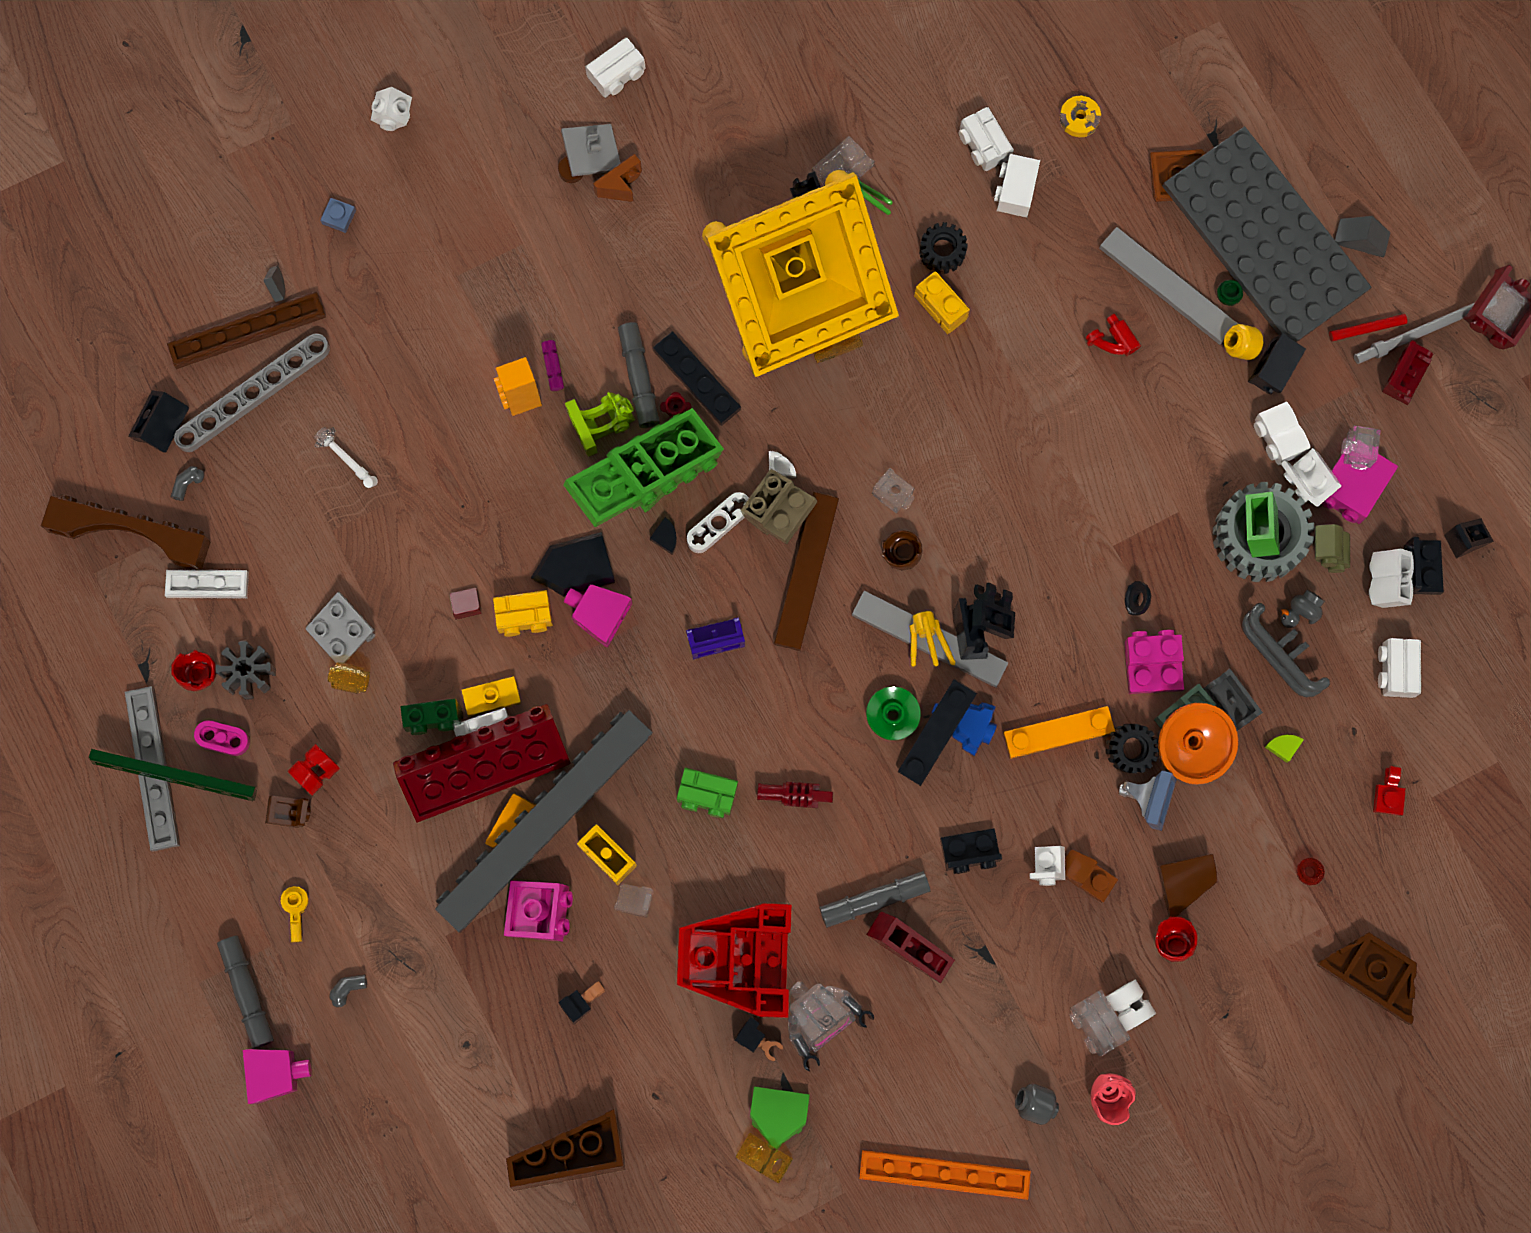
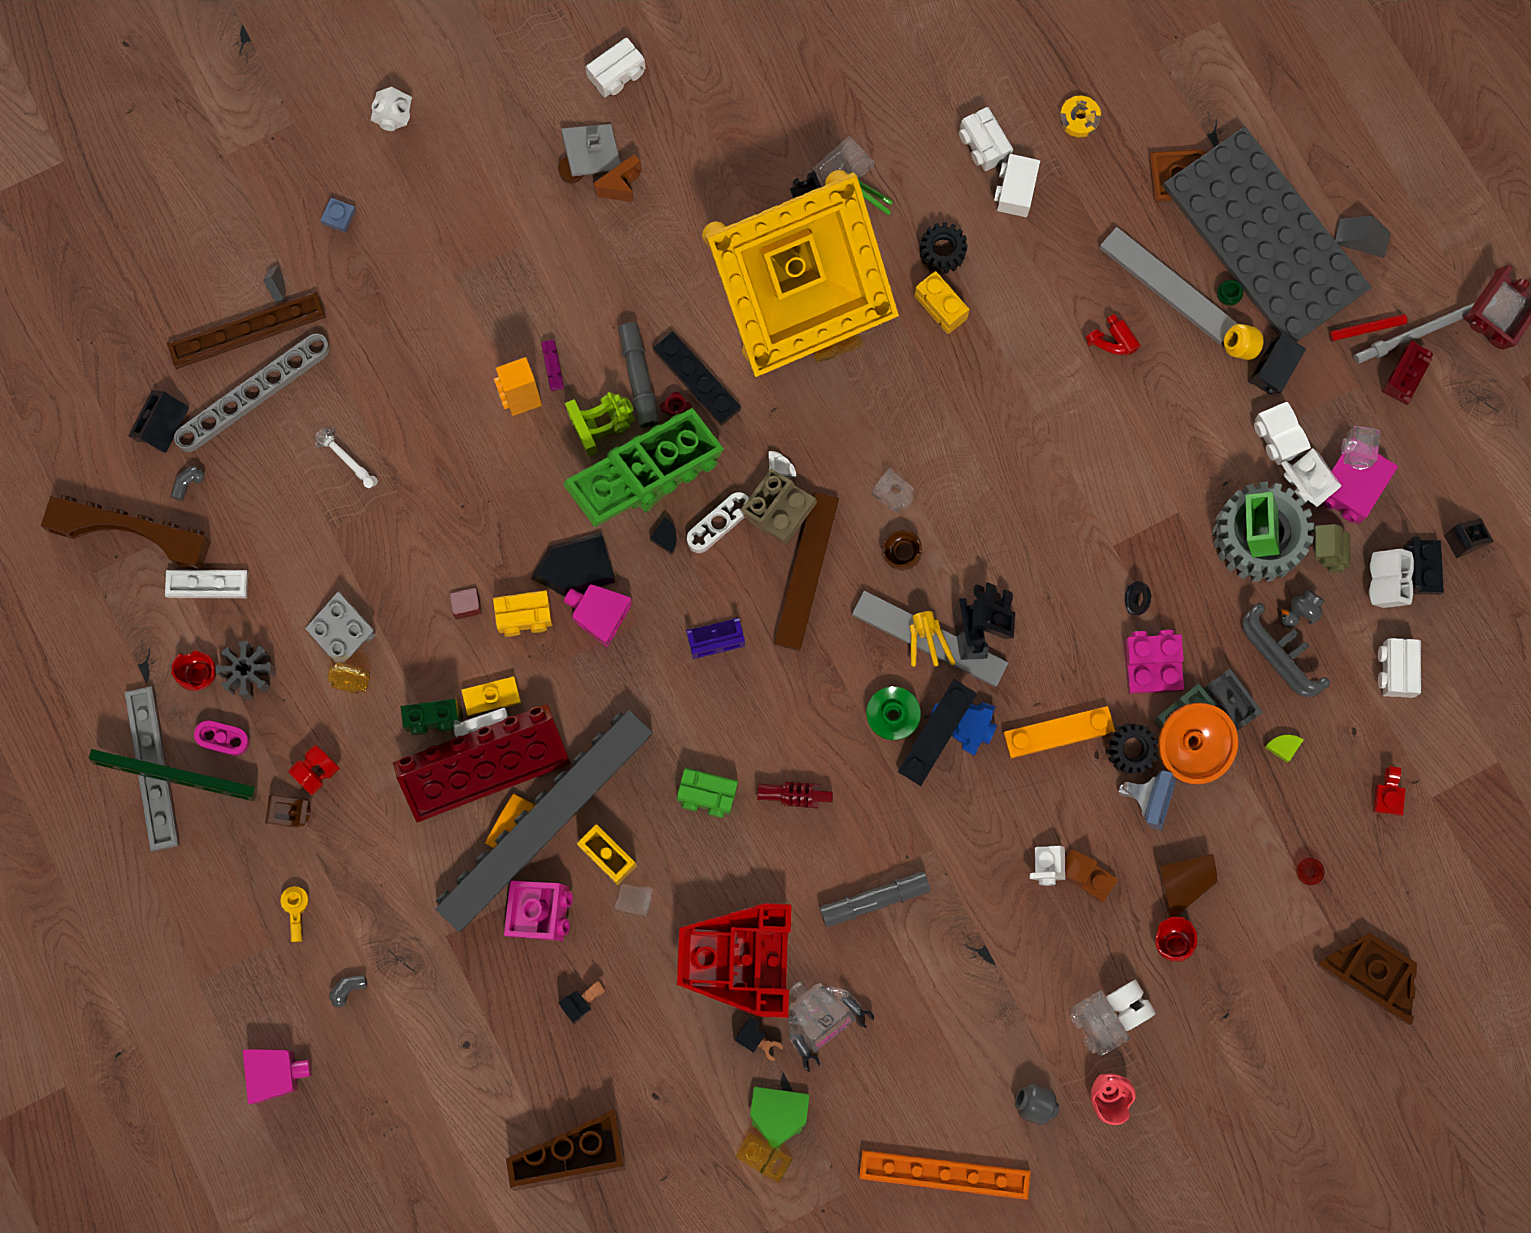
(245, 992): dark grey piece -> none
(910, 946): dark red slope -> none
(970, 850): black bracket -> none

